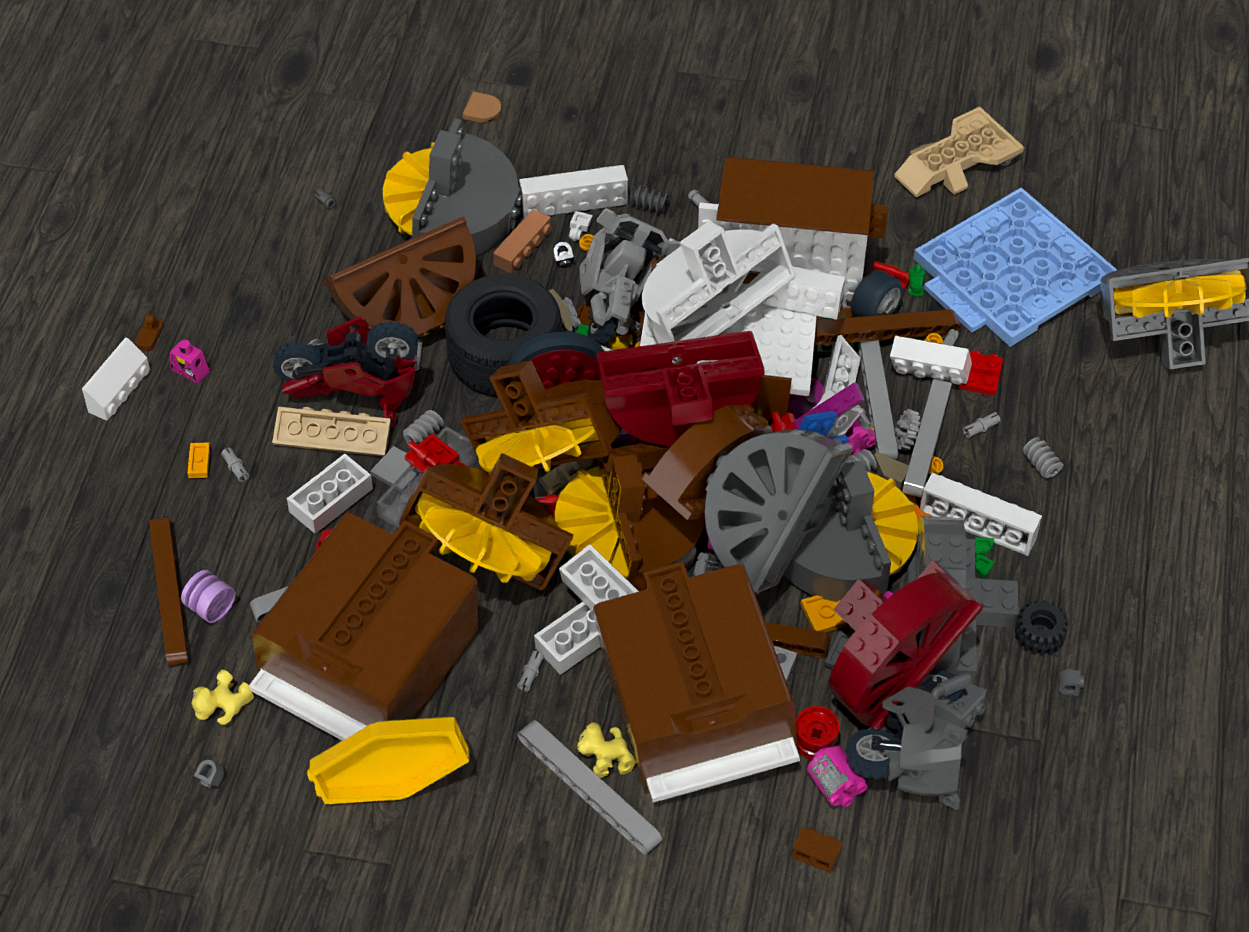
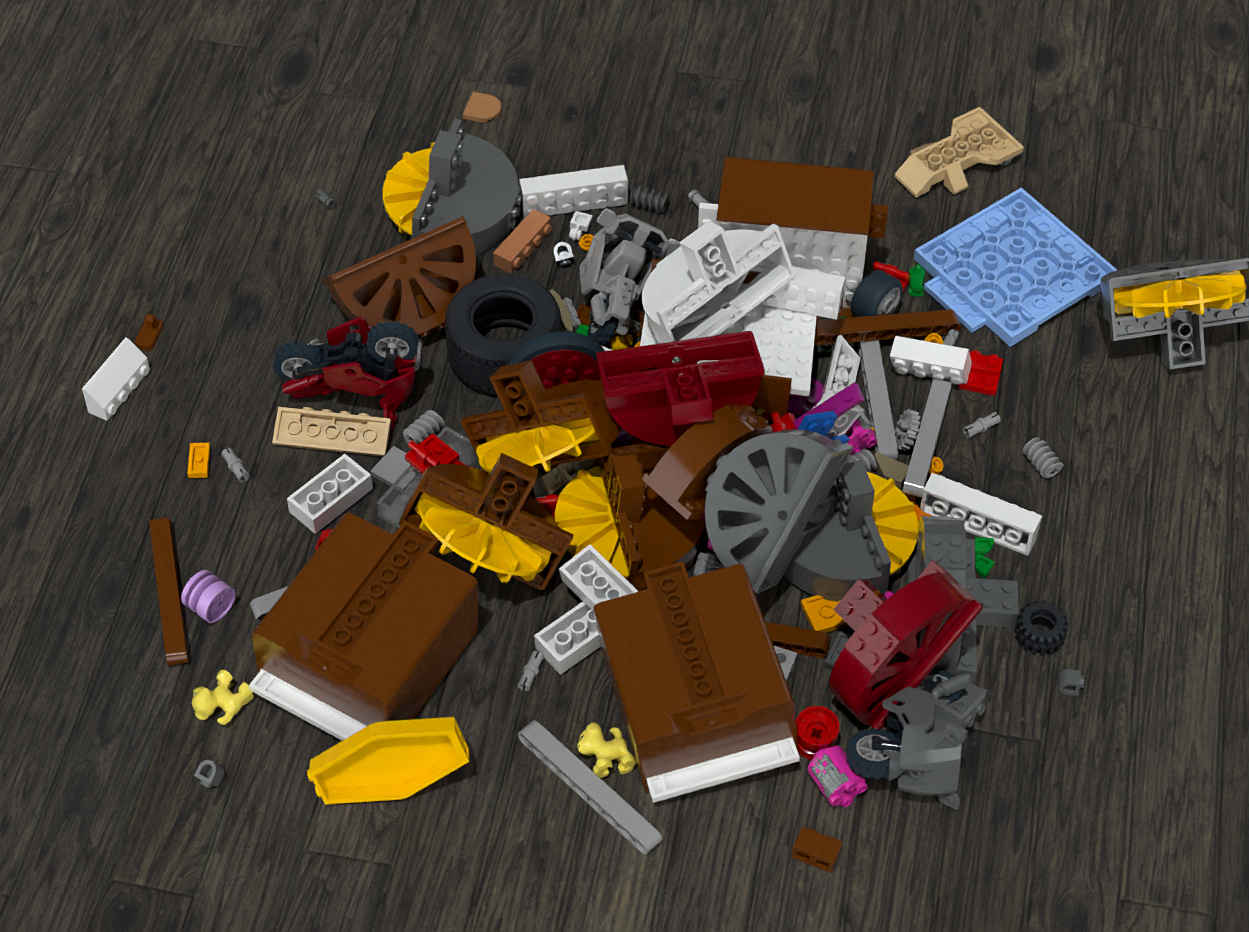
(188, 361): dark pink torso -> none

